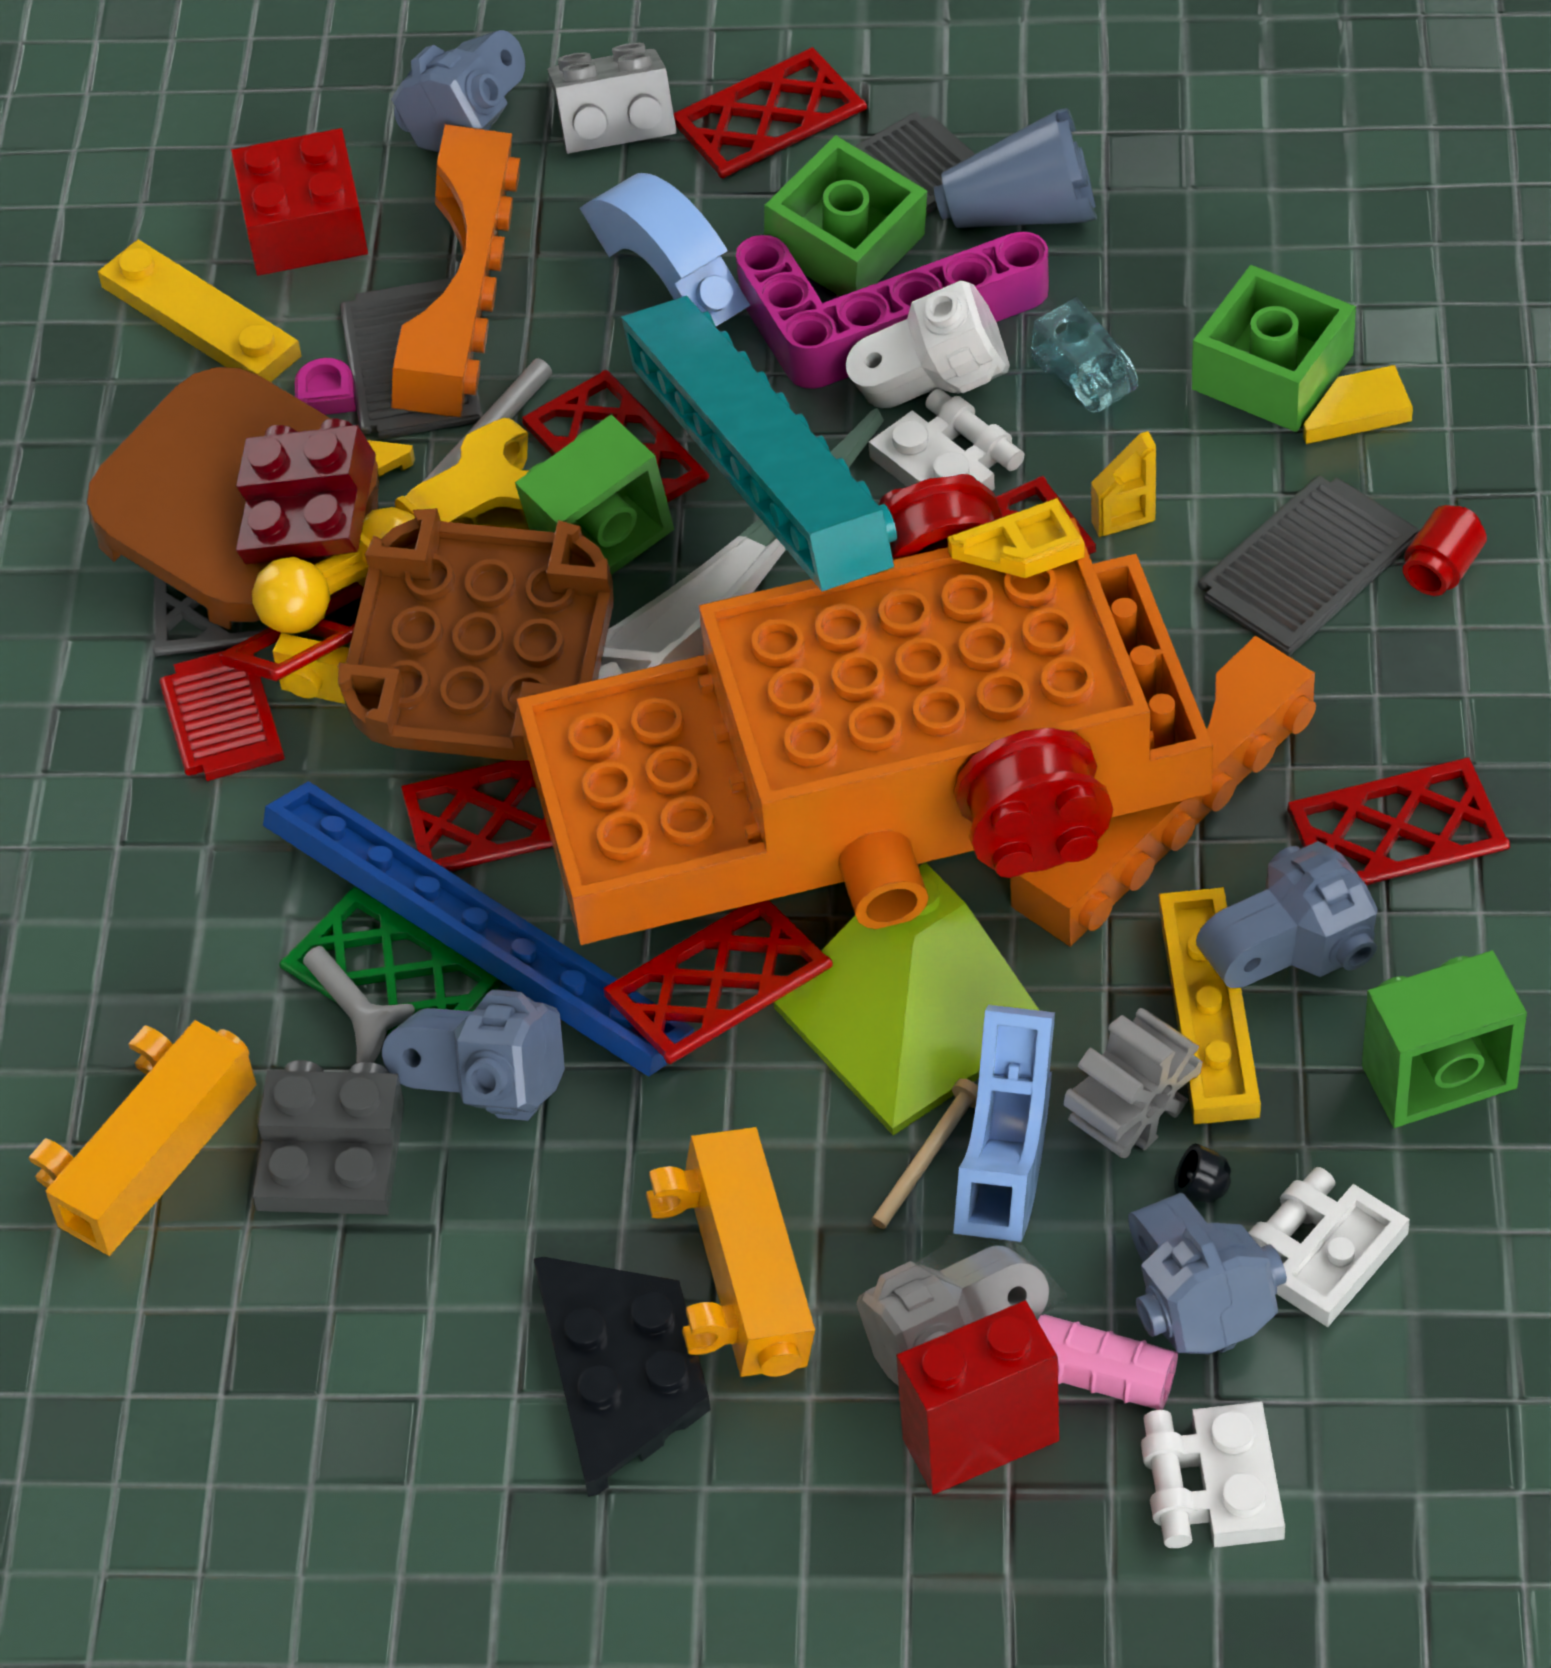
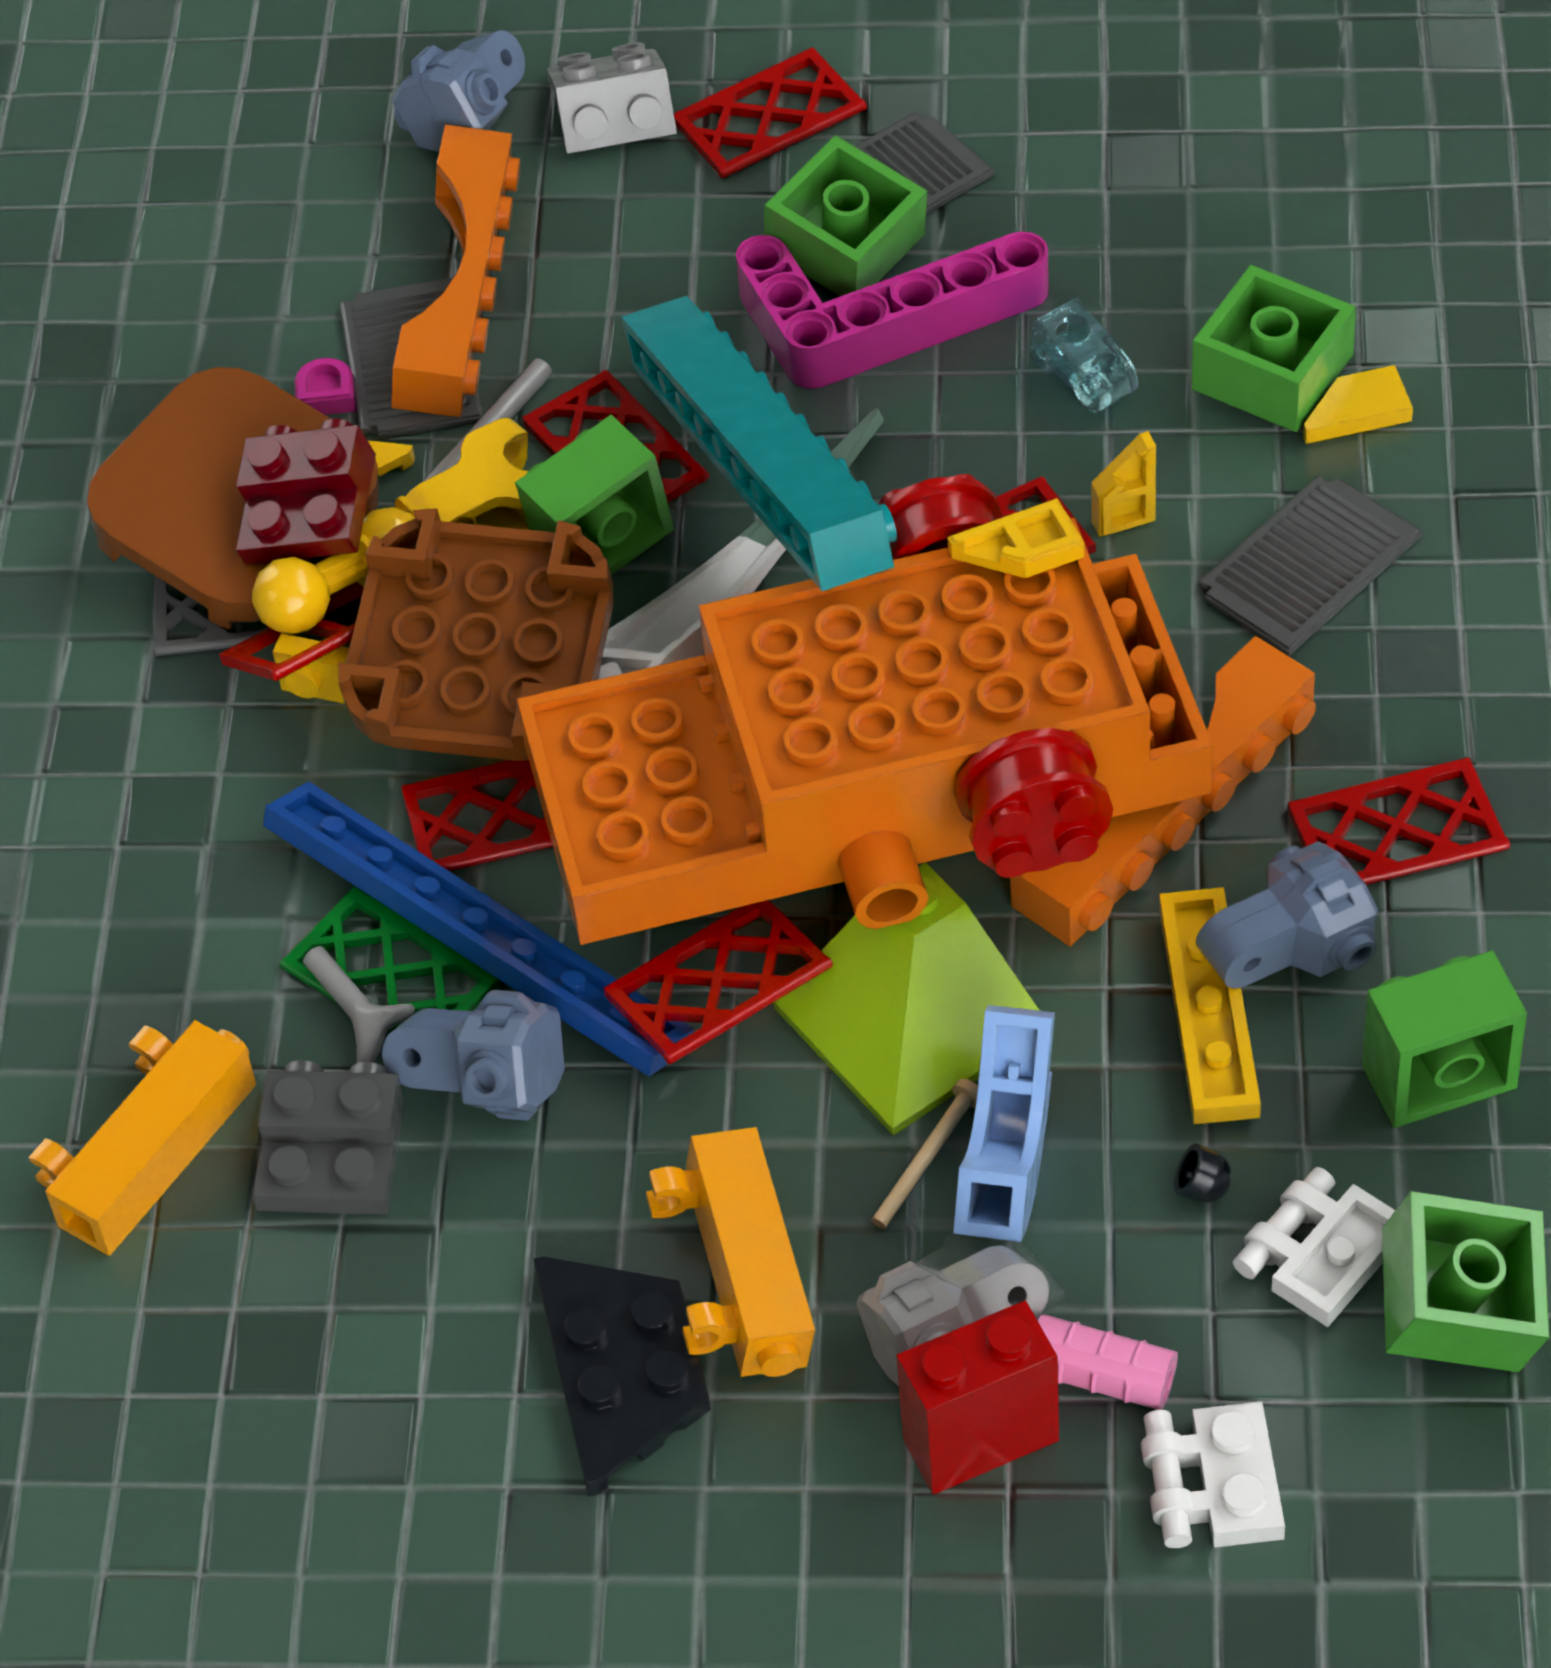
(198, 312): yellow plate -> none
(219, 718): red window -> none
(299, 201): red brick -> none
(671, 237): light blue arch -> none
(925, 450): white plate -> none
(942, 344): white piece -> none
(1021, 180): sand blue cone -> none
(1133, 1082): light grey gear -> none
(1202, 1279): sand blue piece -> none
(1443, 549): red brick -> none
(1465, 1282): none -> bright green brick

